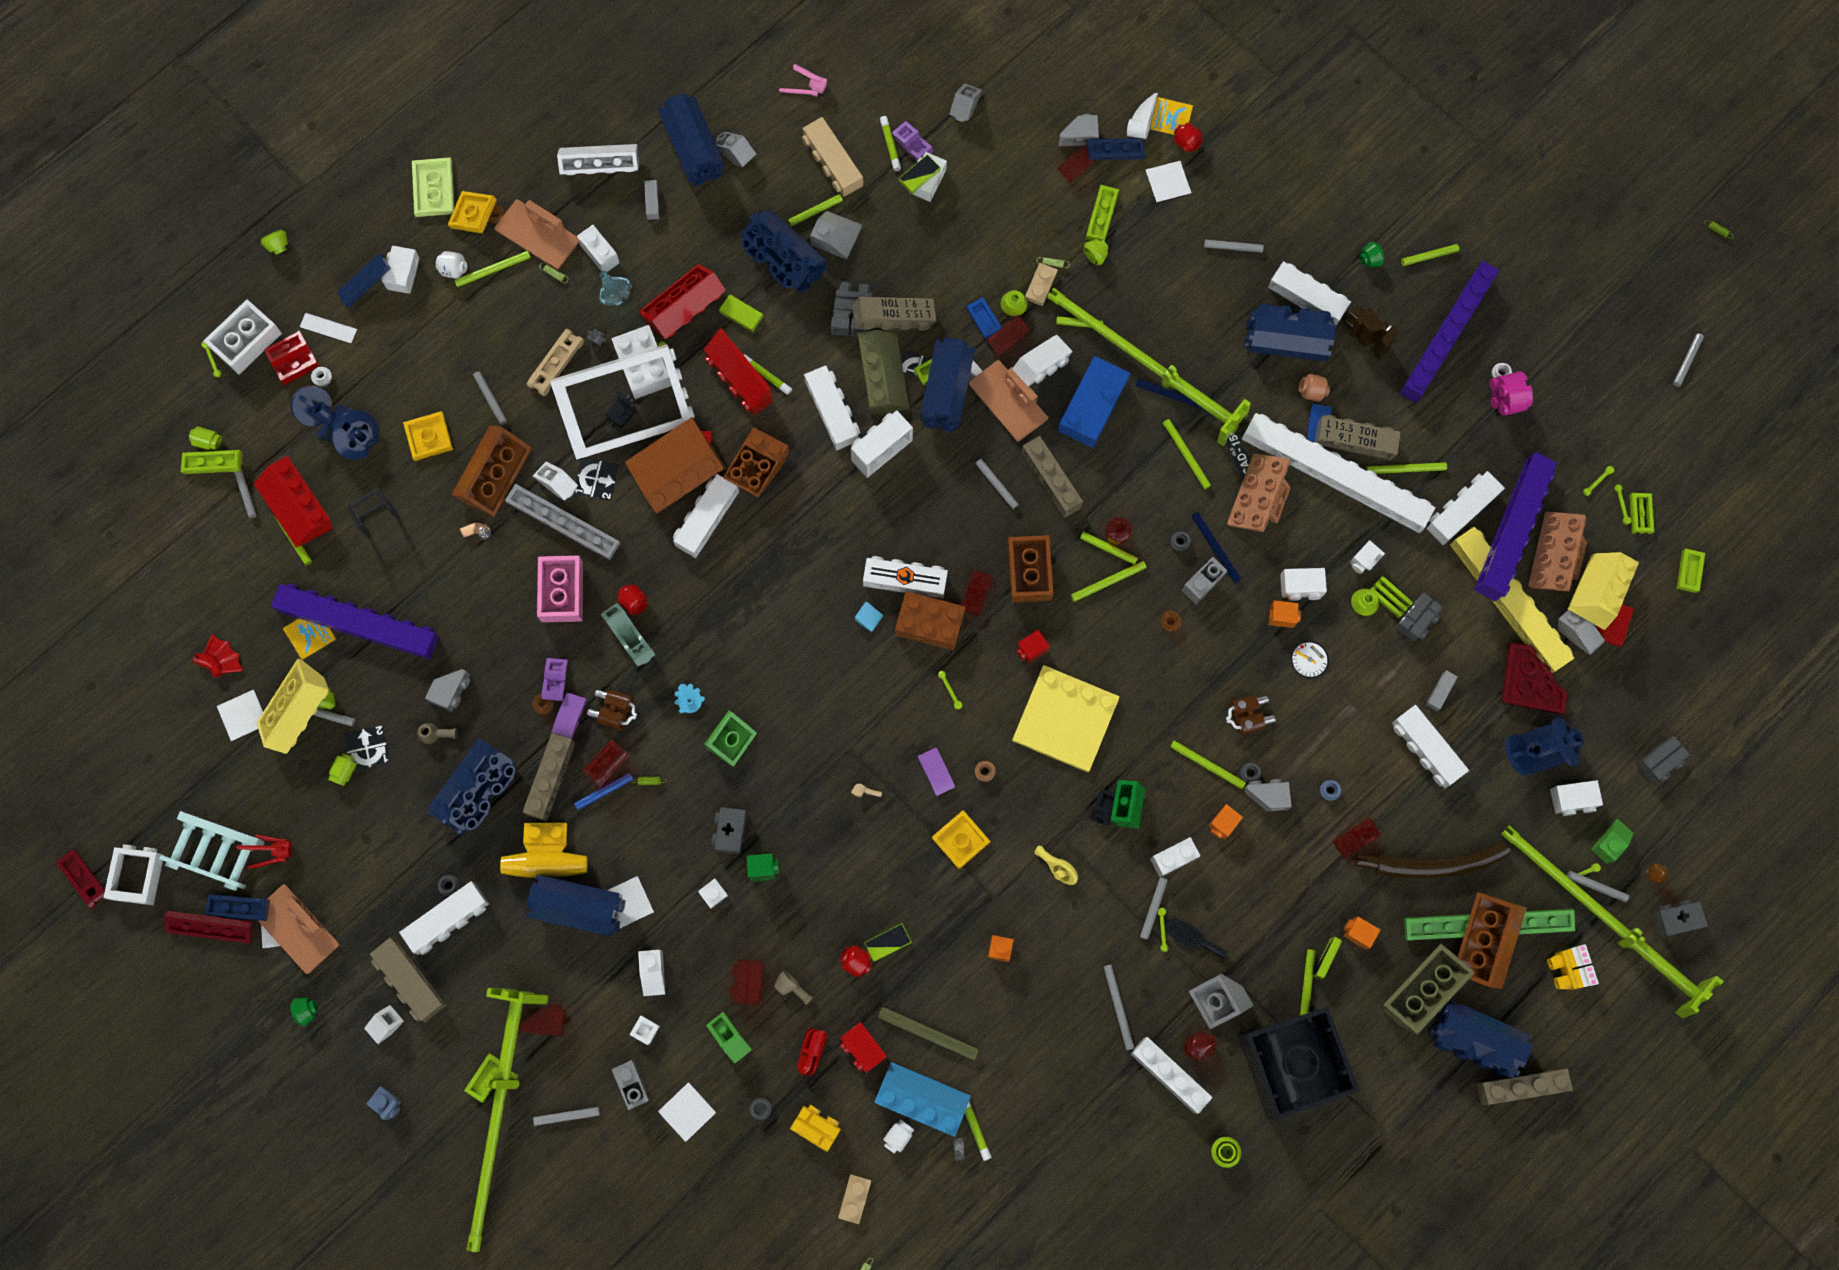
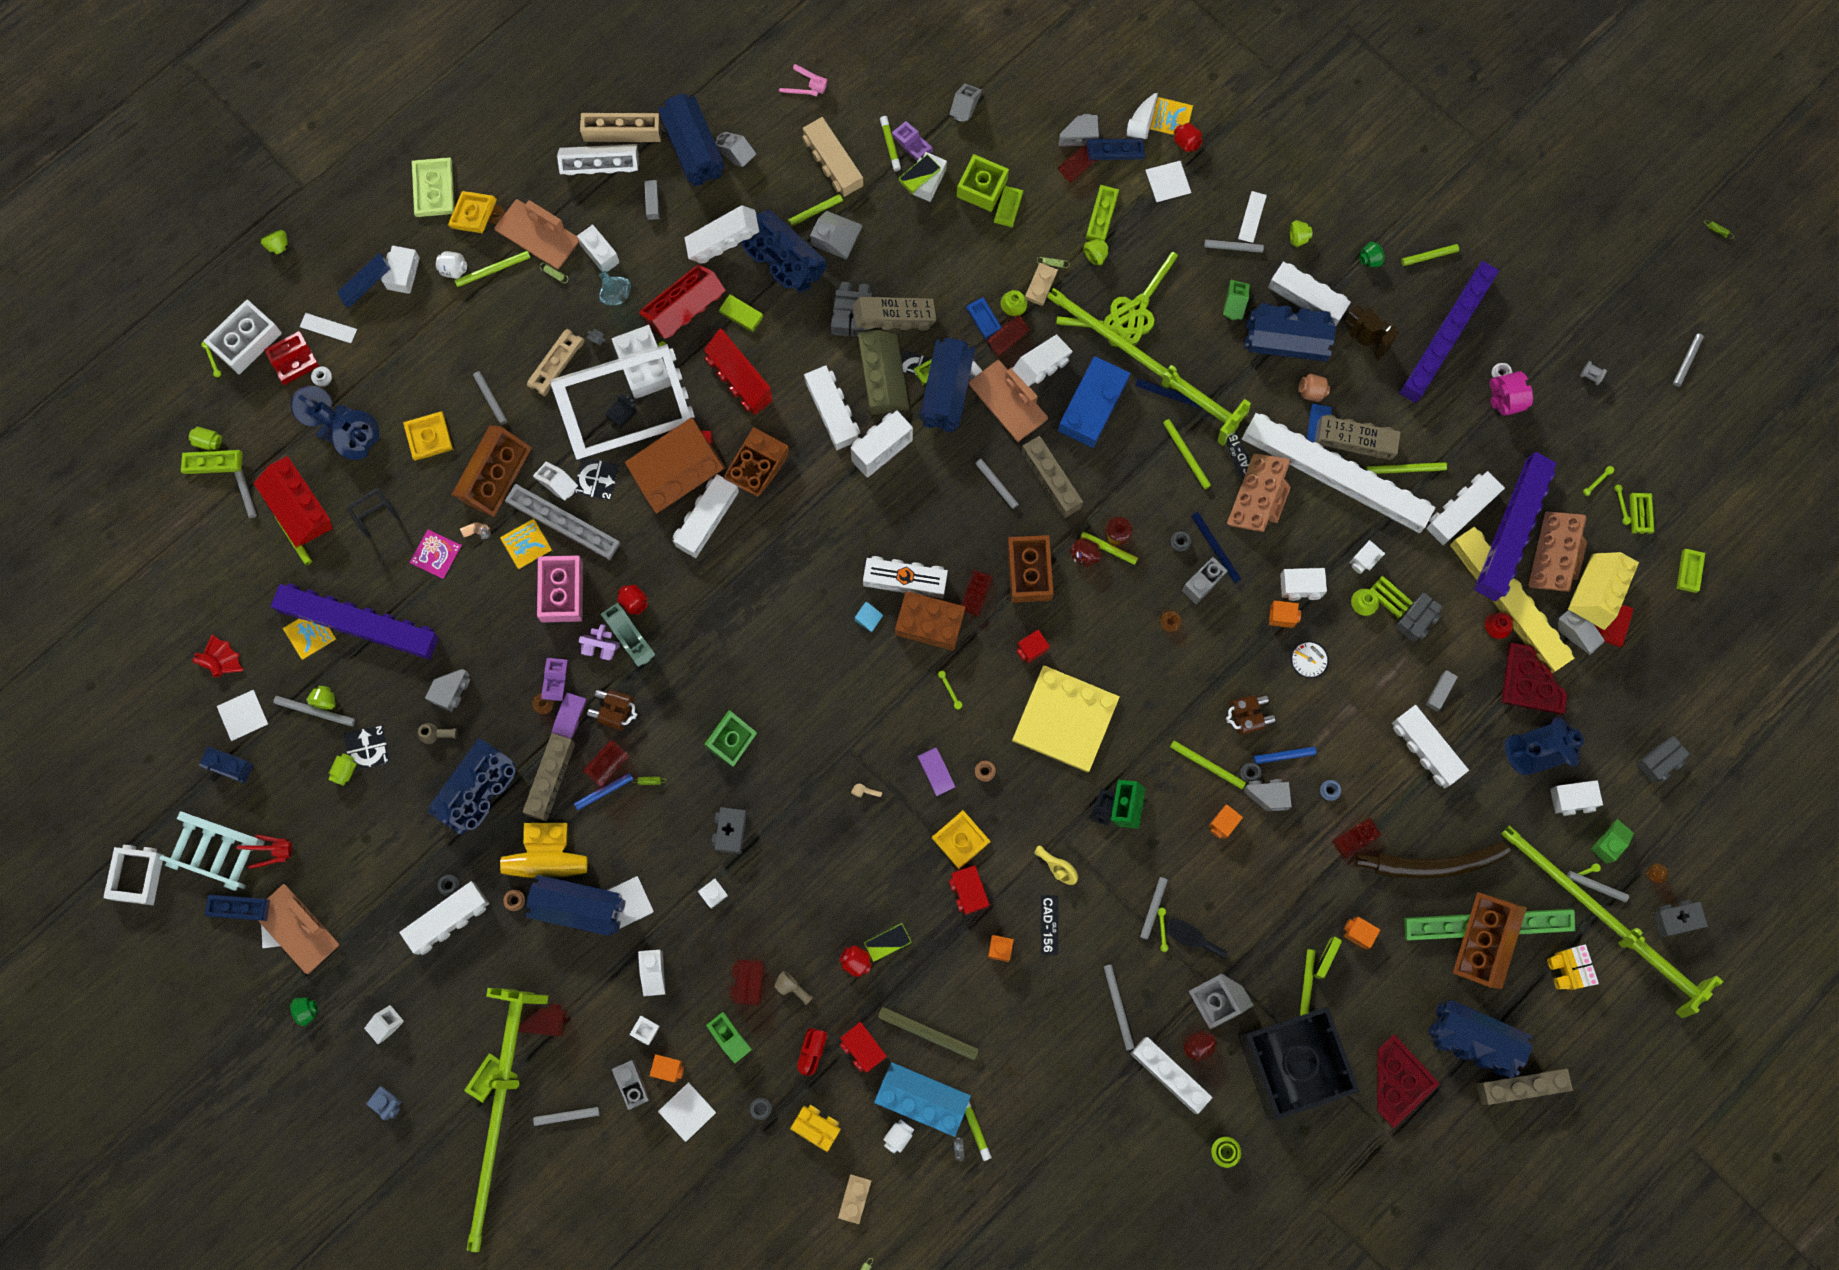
(81, 878): dark red plate -> none
(208, 927): dark red plate -> none
(226, 765): none -> dark blue brick
(291, 707): light yellow slope -> none
(407, 980): dark tan brick -> none
(435, 554): none -> dark pink sticker
(508, 897): none -> medium nougat plate
(526, 543): none -> yellow sticker
(589, 643): none -> lavender hips
(620, 127): none -> tan brick
(667, 1068): none -> orange brick
(688, 698): medium azure piece -> none
(722, 234): none -> white brick
(762, 867): green brick -> none
(770, 377): lime bar -> none
(969, 890): none -> red brick
(982, 183): none -> lime brick
(1008, 206): none -> lime tile
(1049, 924): none -> black sticker
(1086, 552): none -> clear red head
(1108, 581): lime bar -> none
(1129, 307): none -> lime piece
(1175, 857): white brick -> none
(1236, 300): none -> bright green slope
(1252, 217): none -> white sticker
(1284, 755): none -> blue bar
(1300, 233): none -> lime cone
(1400, 1081): none -> dark red plate
(1427, 990): olive slope -> none
(1494, 624): none -> red cone
(1593, 373): none -> light grey bush

